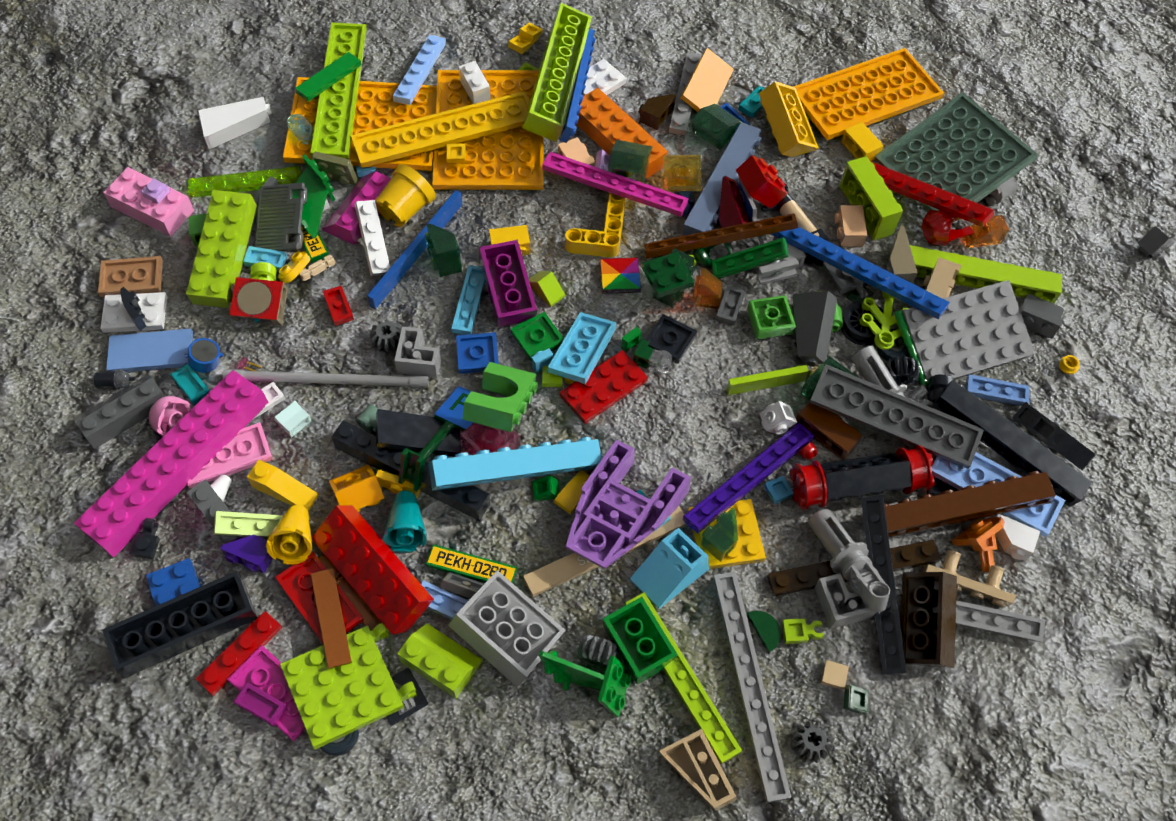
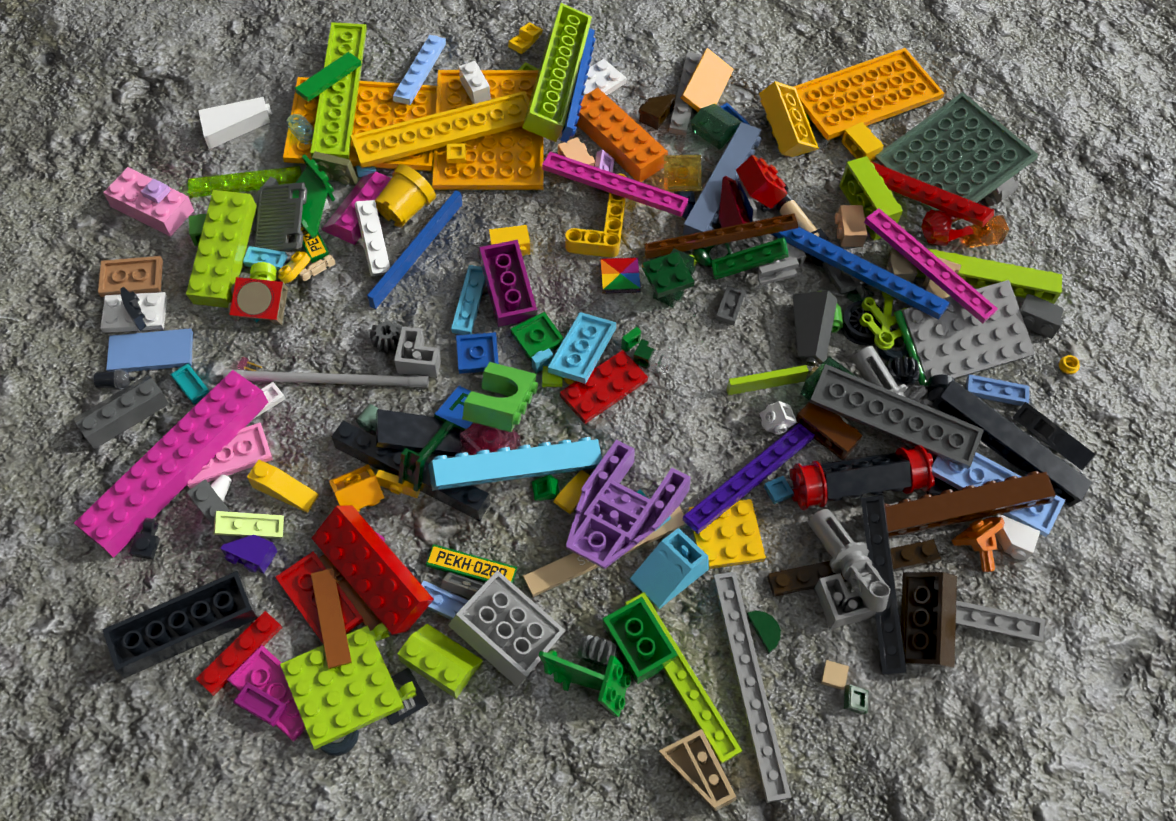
(167, 413): bright pink cylinder -> none
(172, 581): blue plate -> none
(203, 355): piece -> none
(291, 537): yellow cone -> none
(293, 419): light aqua piece -> none
(338, 305): red plate -> none
(405, 524): teal cone -> none
(444, 250): clear green slope -> none
(546, 287): lime slope -> none
(630, 160): clear green slope -> none
(671, 337): black plate -> none
(707, 290): clear orange slope -> none
(722, 536): clear green slope -> none
(752, 103): teal plate -> none
(771, 317): bright green brick -> none
(797, 631): lime plate -> none
(808, 451): red hinge -> none
(808, 748): dark grey gear -> none
(931, 266): none -> dark pink plate
(978, 590): tan plate -> none
(1155, 242): dark grey slope -> none

